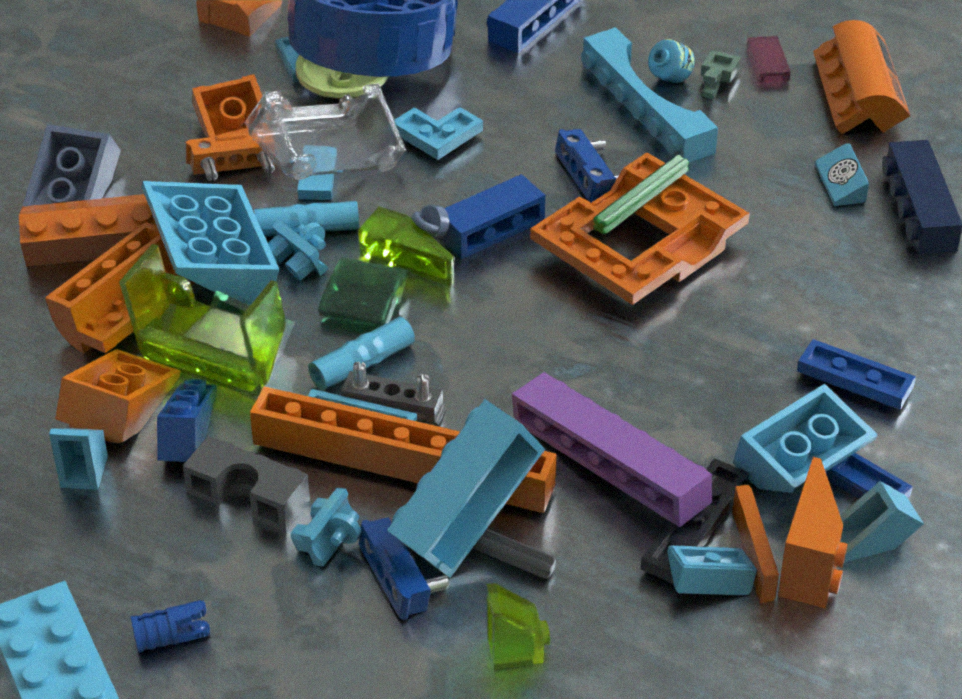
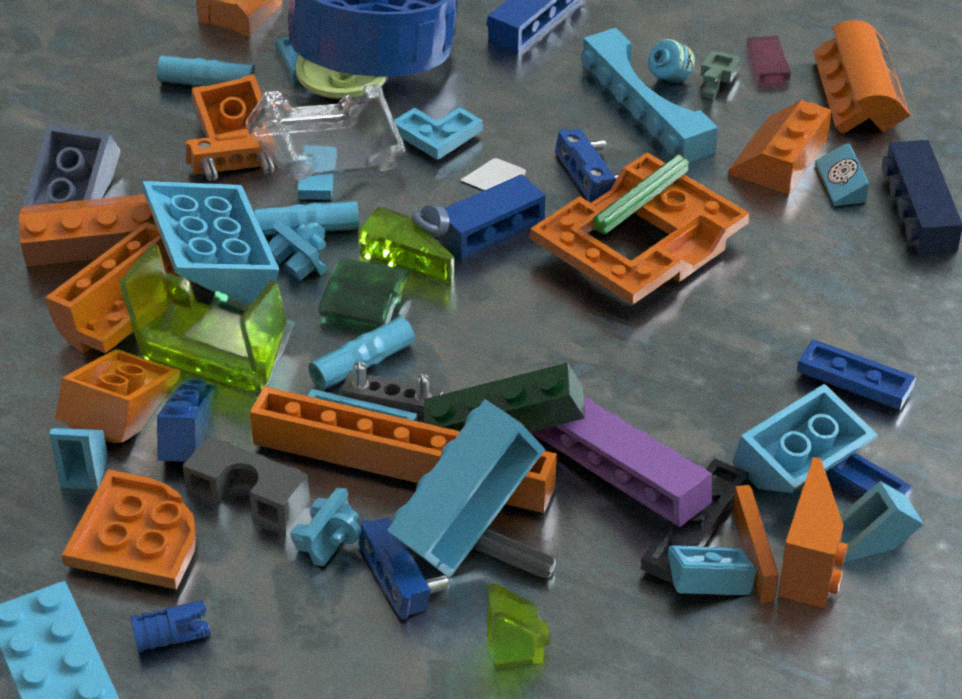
(134, 532): none -> orange plate
(199, 71): none -> medium azure axle
(492, 174): none -> white sticker
(533, 399): none -> dark green brick
(784, 147): none -> orange slope

